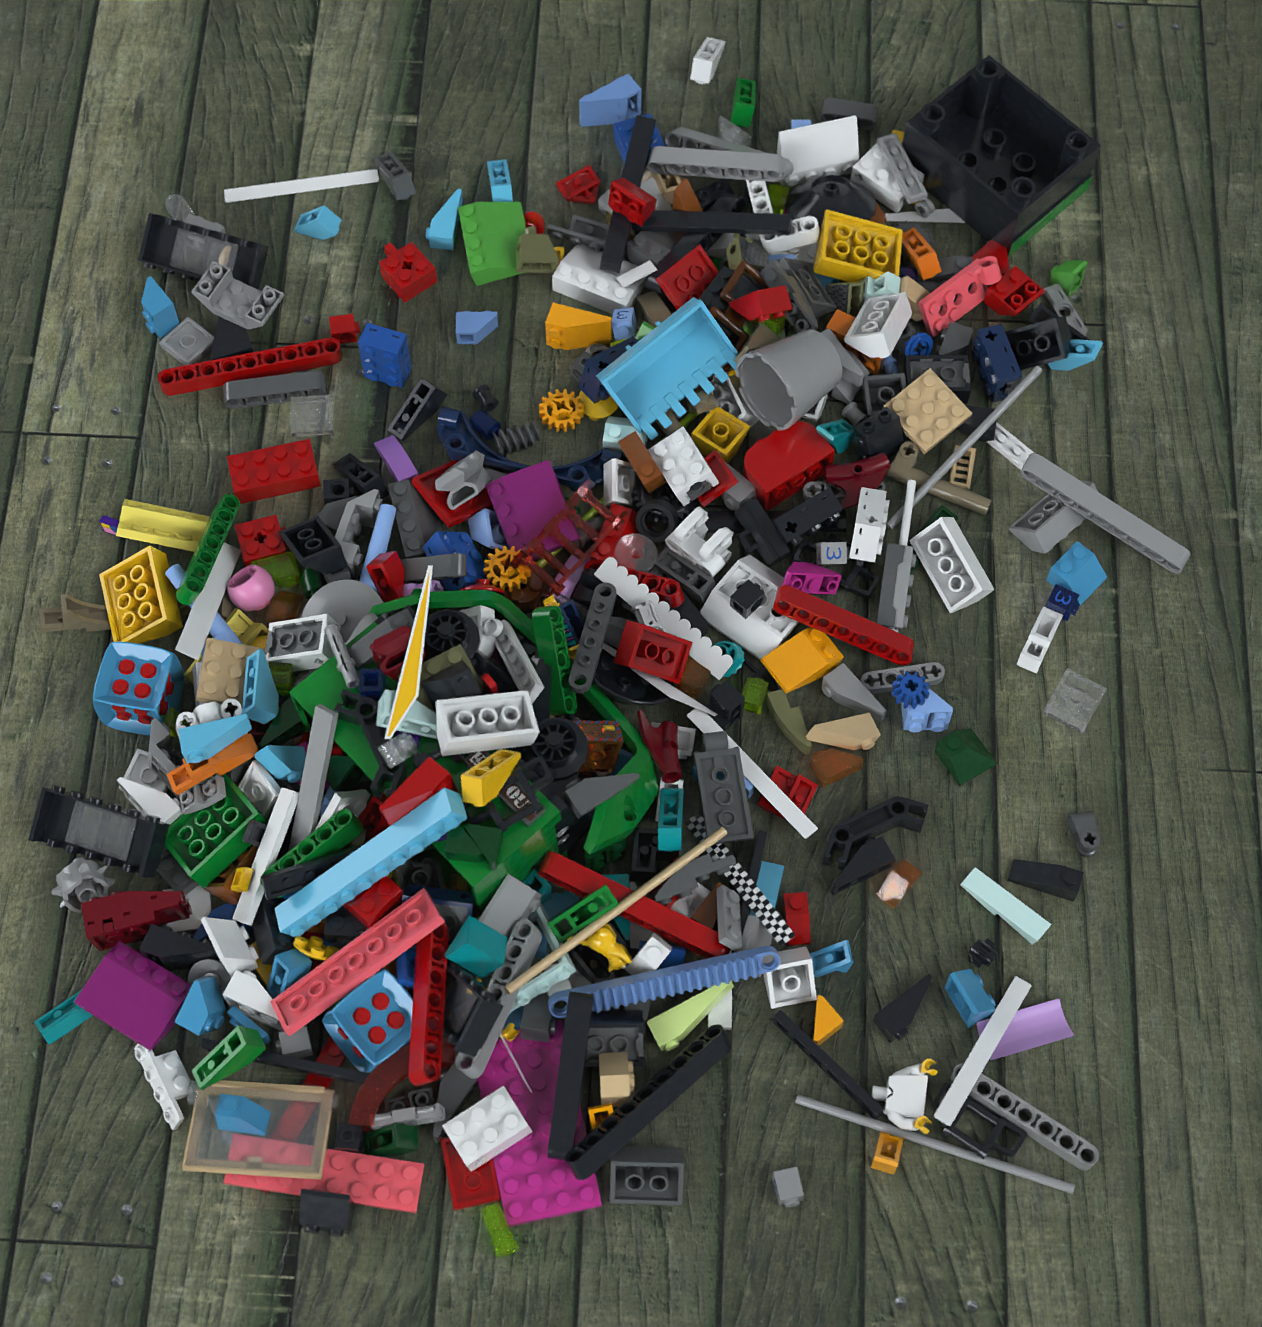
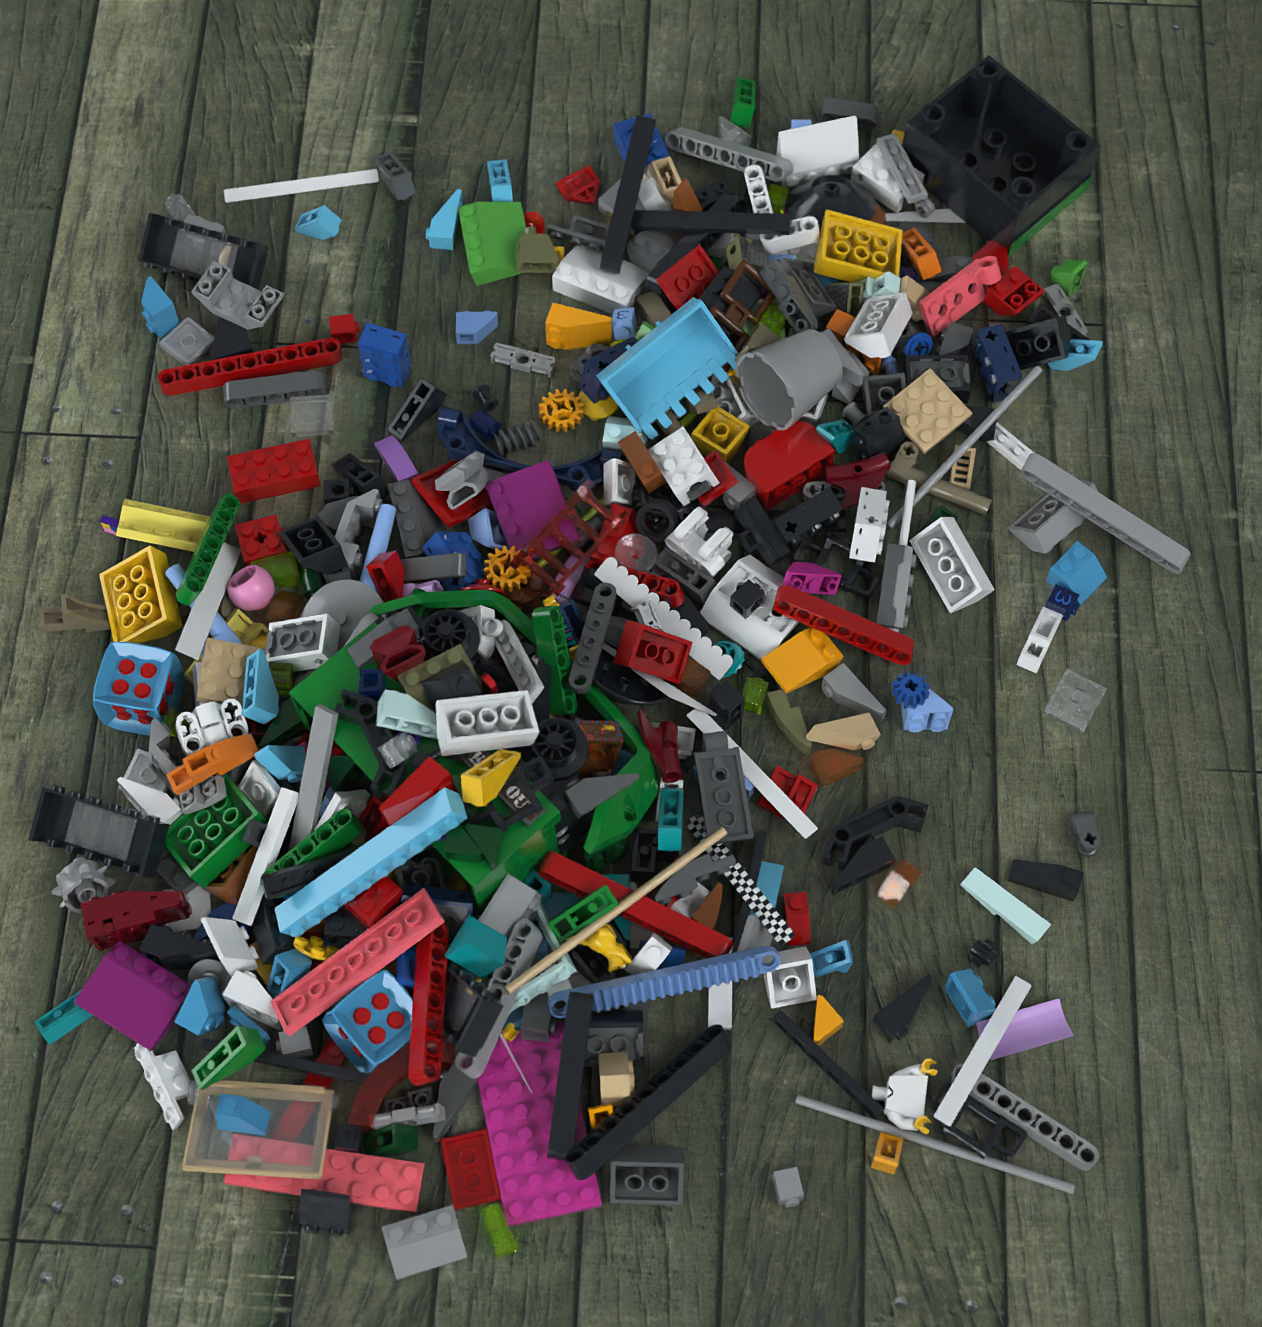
(209, 738): medium azure slope -> none
(241, 879): yellow tile -> none
(346, 664): light grey pin -> none
(407, 271): red hinge -> none
(411, 671): yellow sticker -> none
(424, 1242): none -> light grey slope
(487, 1128): white piece -> none
(537, 362): none -> light grey piece
(611, 103): medium blue slope -> none
(631, 201): red slope -> none
(636, 273): white sticker -> none
(680, 1020): yellowish green slope -> none
(706, 60): white slope -> none
(716, 163): light grey beam -> none
(729, 918): light grey plate -> none
(763, 304): red slope -> none
(832, 553): light grey brick -> none
(886, 687): light grey beam -> none
(964, 755): dark green slope -> none

